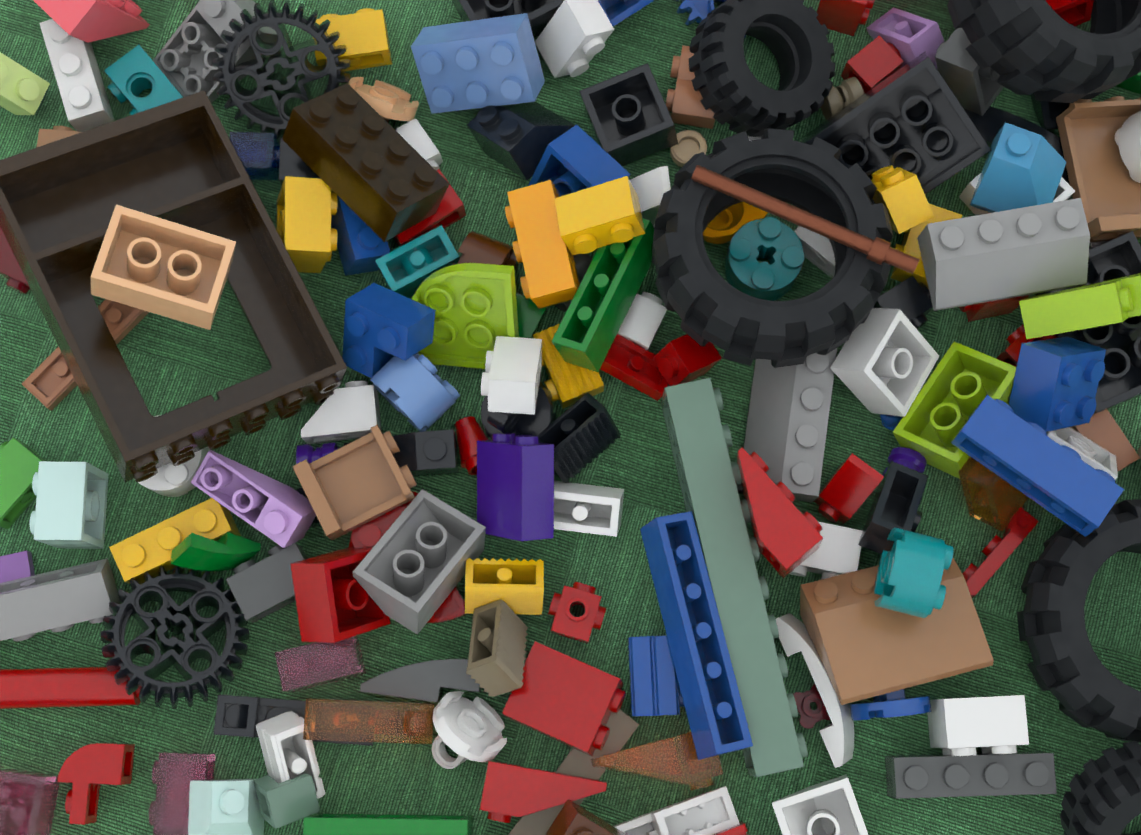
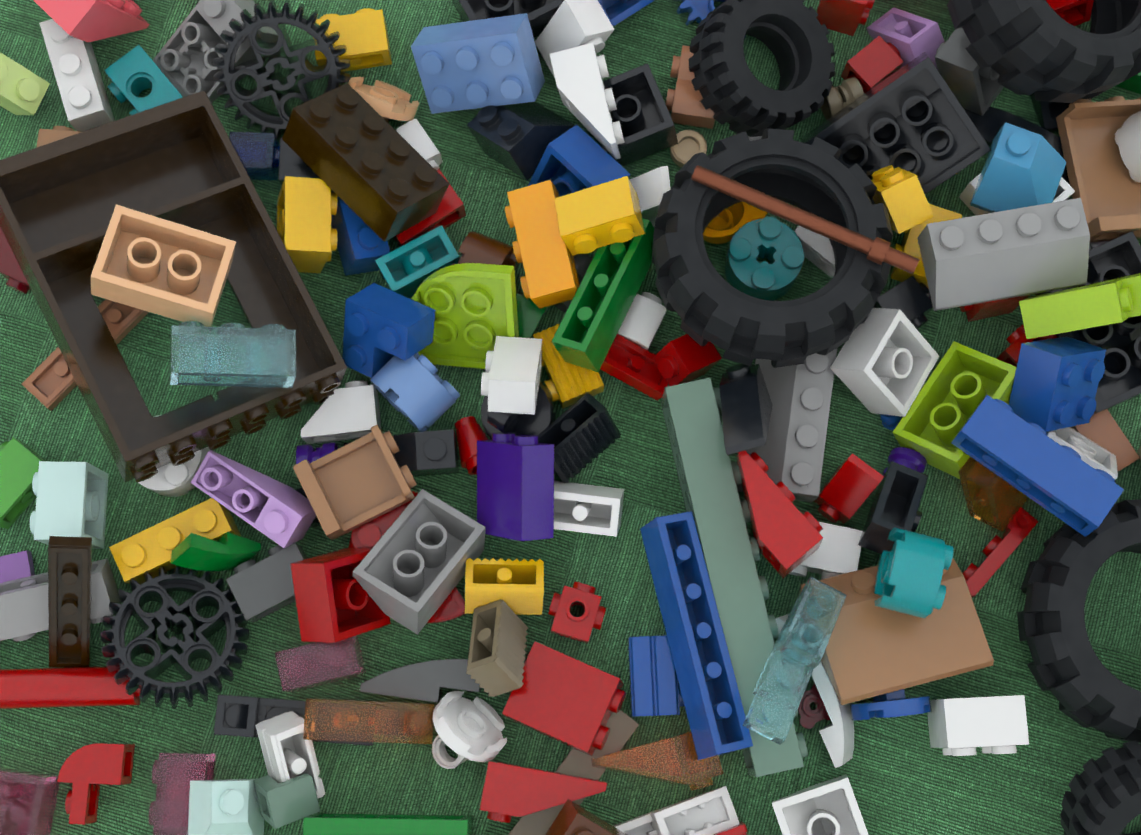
(69, 601): none -> dark brown tile
(232, 355): none -> clear light blue brick
(582, 91): none -> white slope
(744, 408): none -> black slope
(793, 660): none -> clear light blue slope
(970, 775): dark grey brick -> none

